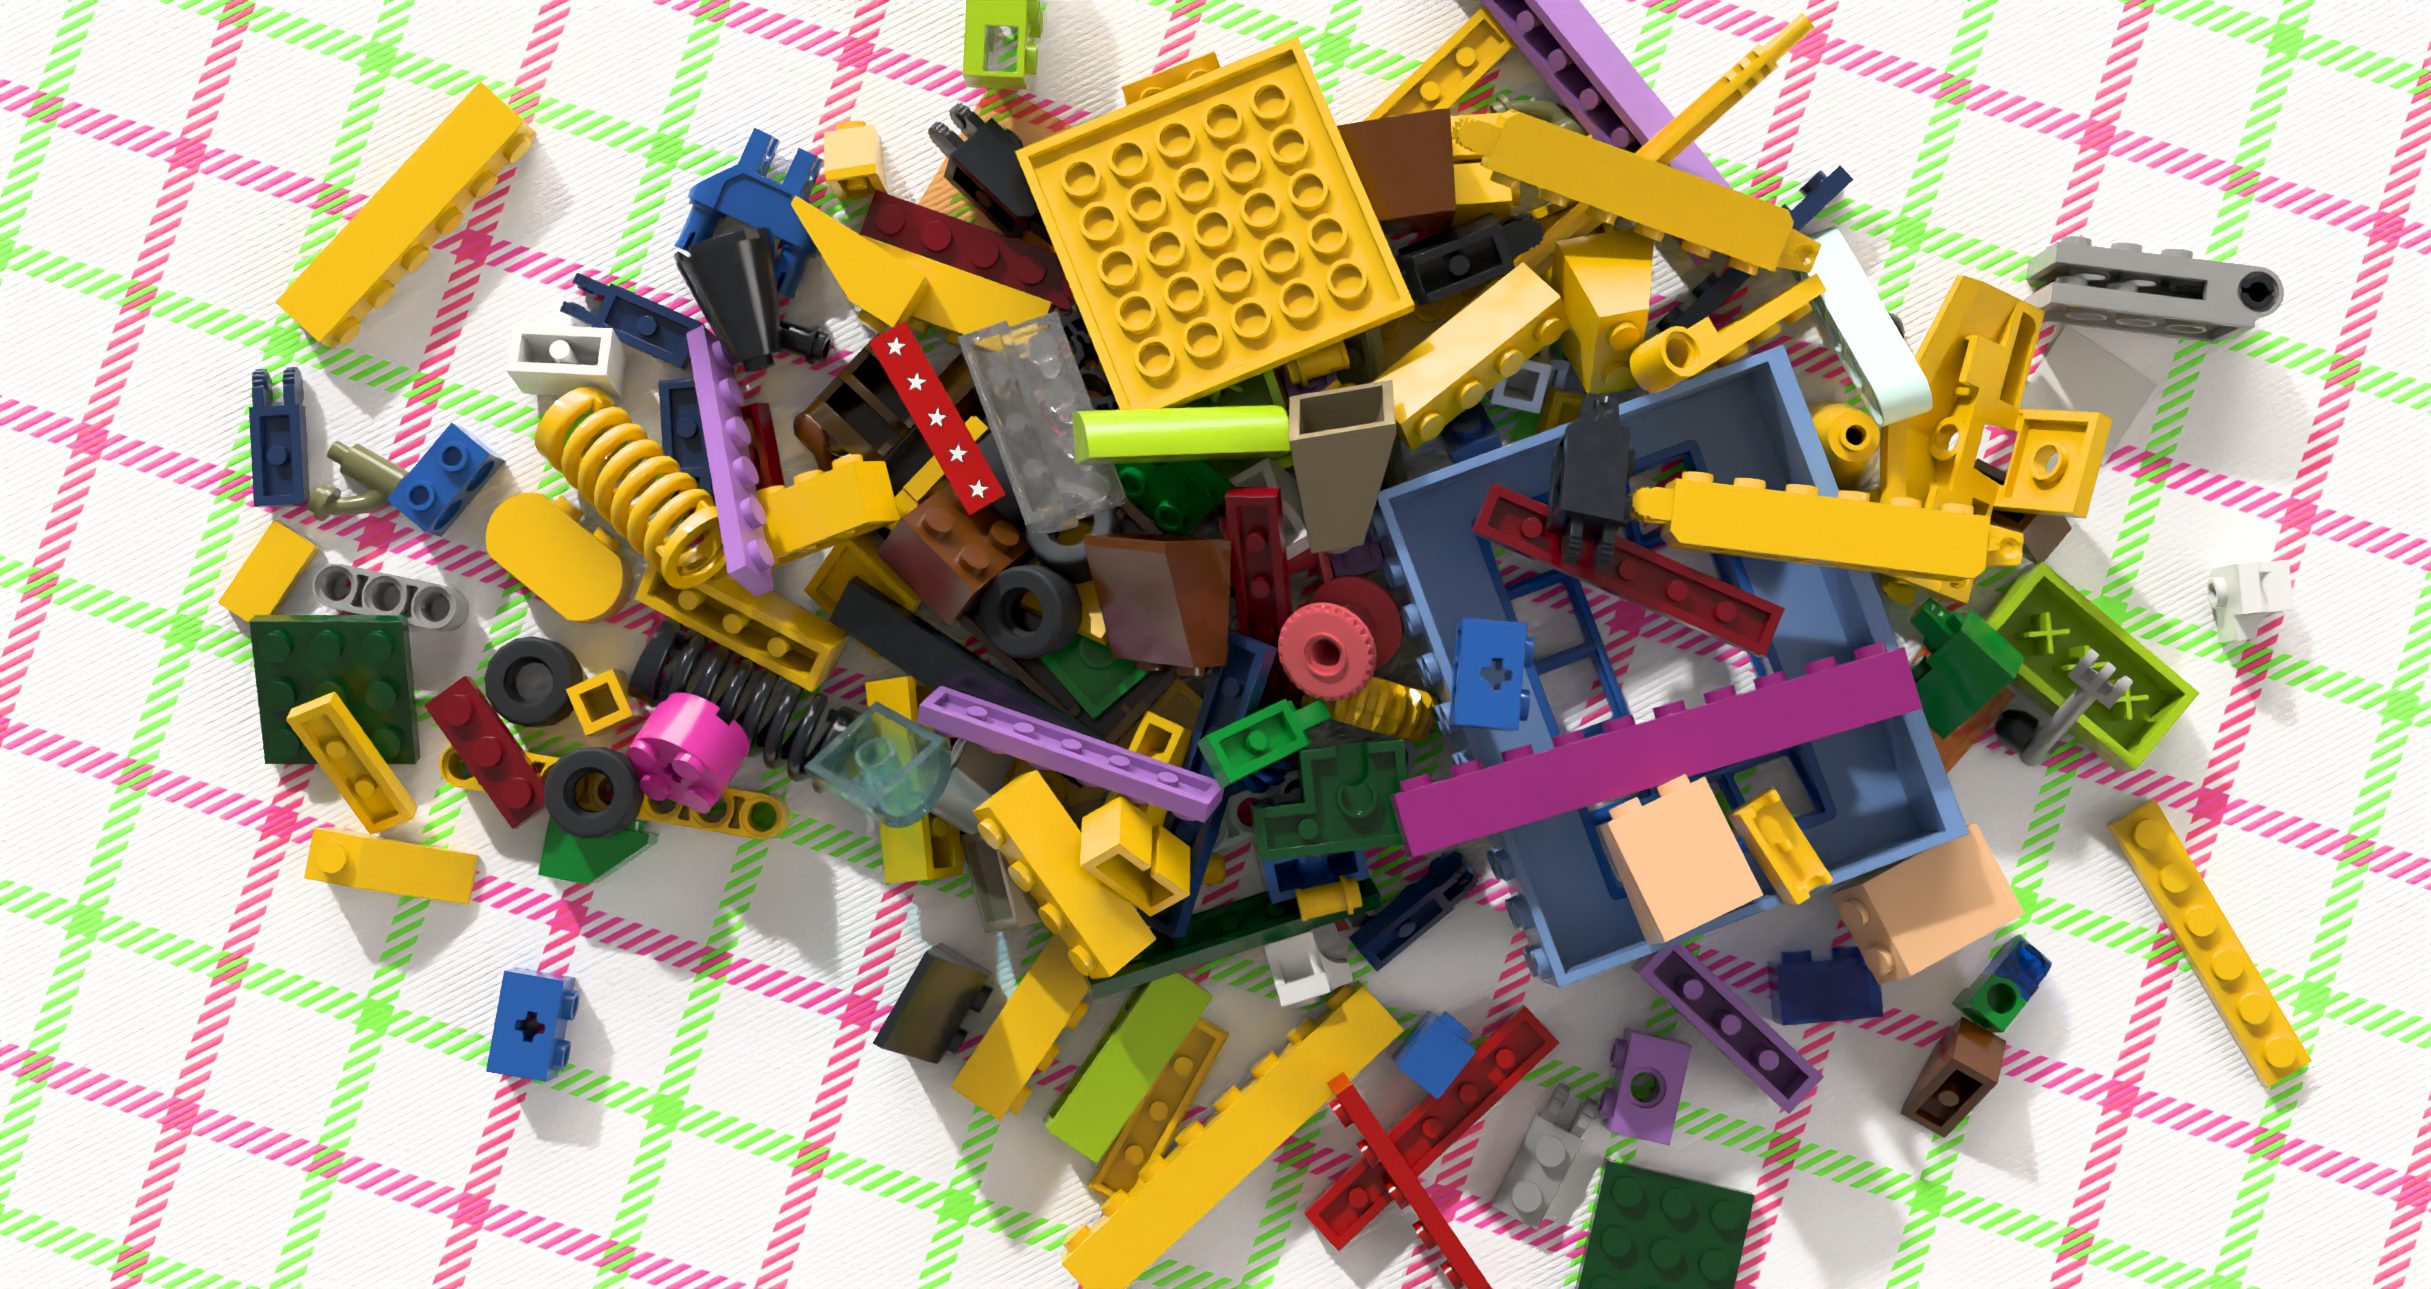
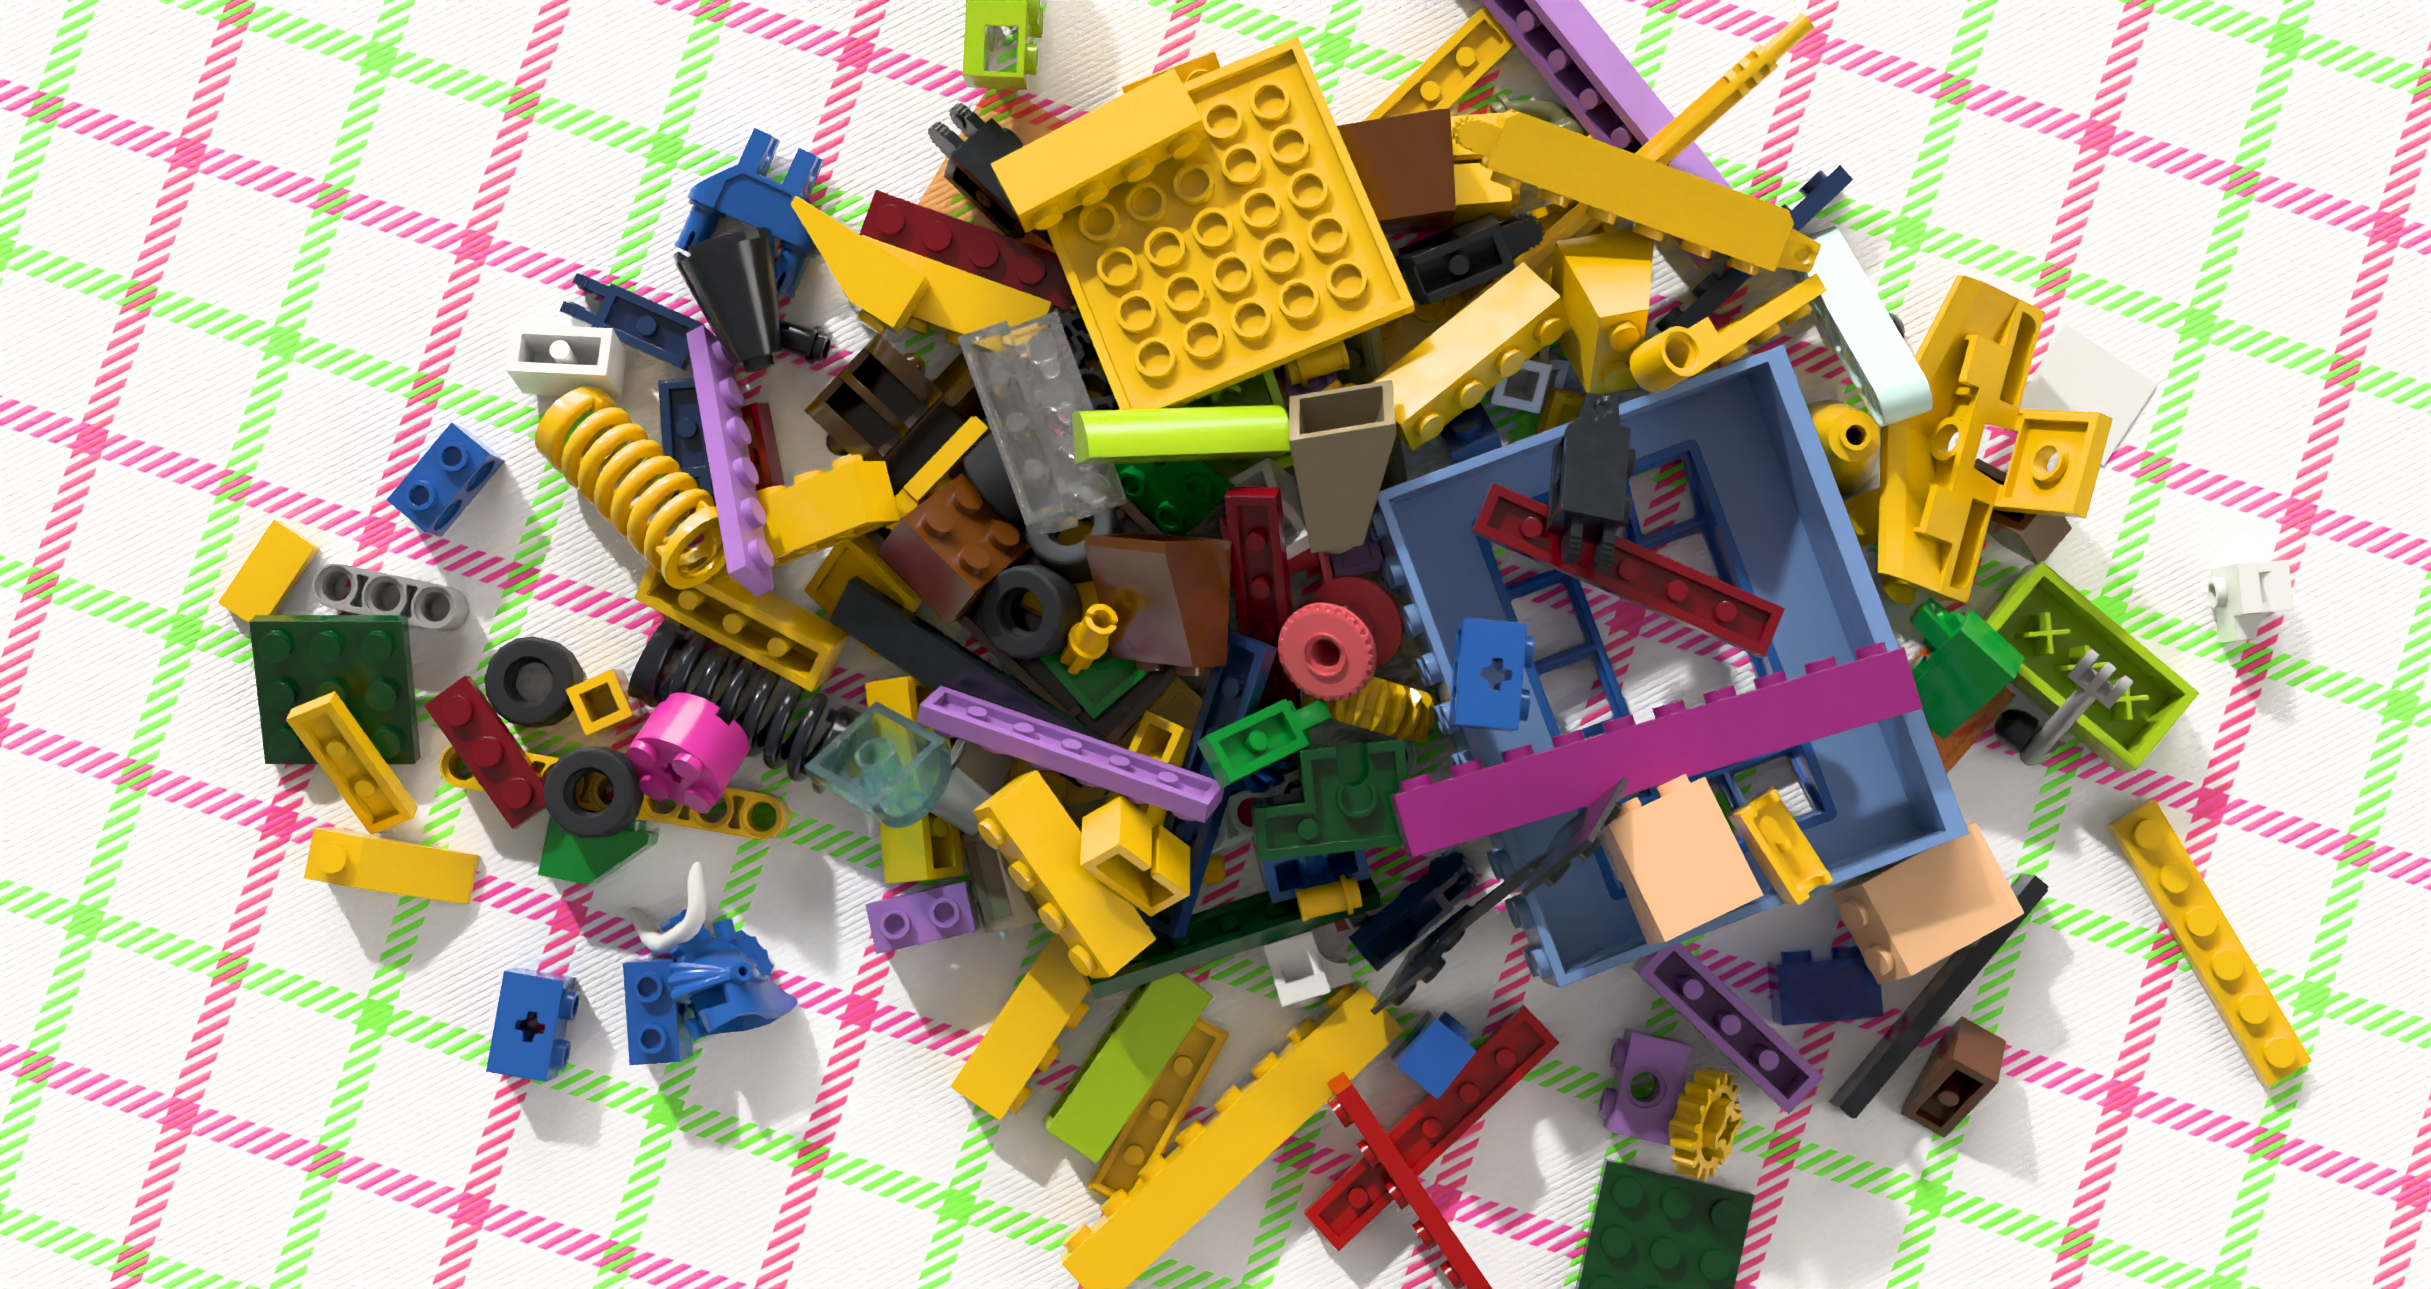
(279, 442): dark blue hinge -> none
(365, 469): olive plant -> none
(407, 218): yellow brick -> none
(560, 556): yellow brick -> none
(652, 1017): none -> blue brick
(719, 976): none -> blue helmet
(814, 439): reddish brown arm -> none
(854, 161): yellow slope -> none
(923, 916): none -> medium lavender brick
(935, 1005): slope -> none
(937, 418): red sticker -> none
(1089, 638): none -> yellow axle
(1100, 151): none -> yellow brick
(1543, 1160): light grey hinge -> none
(1576, 838): none -> black hinge
(1705, 1123): none -> yellow gear
(1826, 530): yellow hinge -> none
(1930, 1006): none -> black tile
(2004, 985): leg -> none
(2150, 291): light grey hinge -> none

